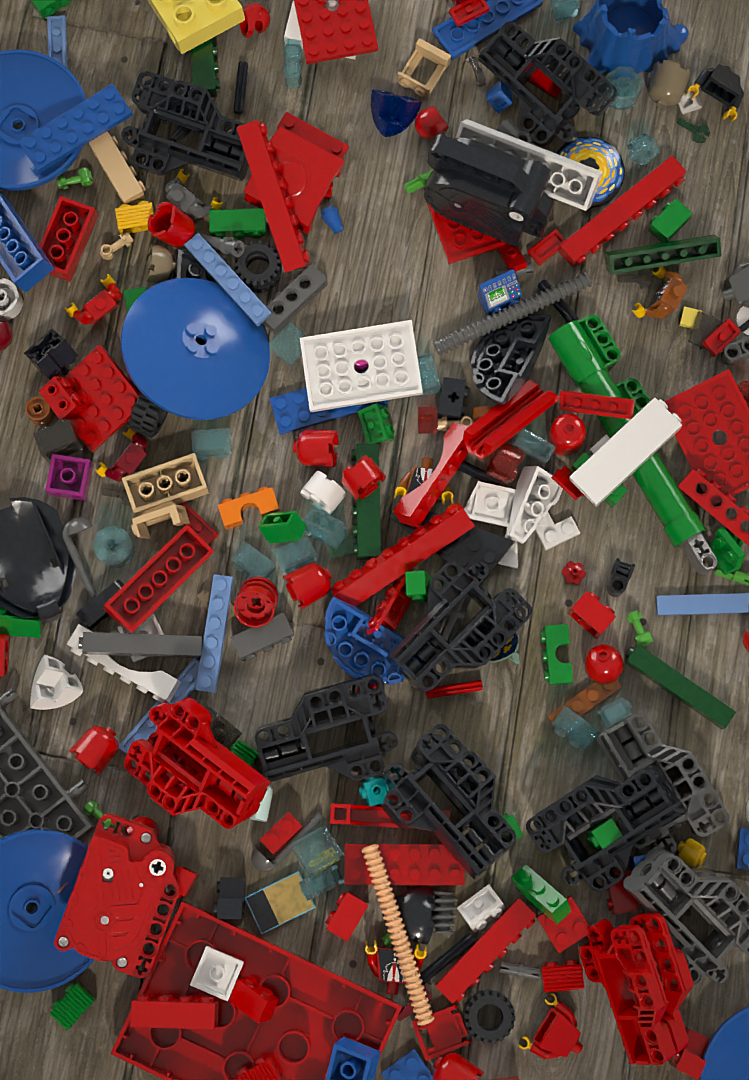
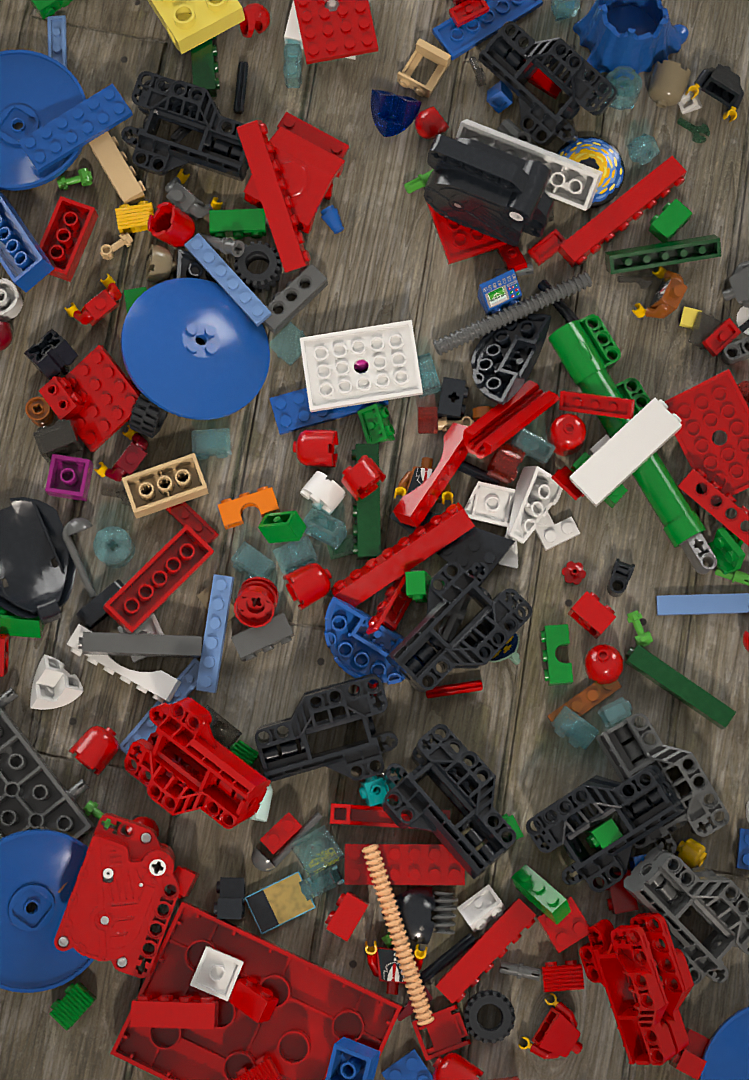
(175, 512): tan panel -> none

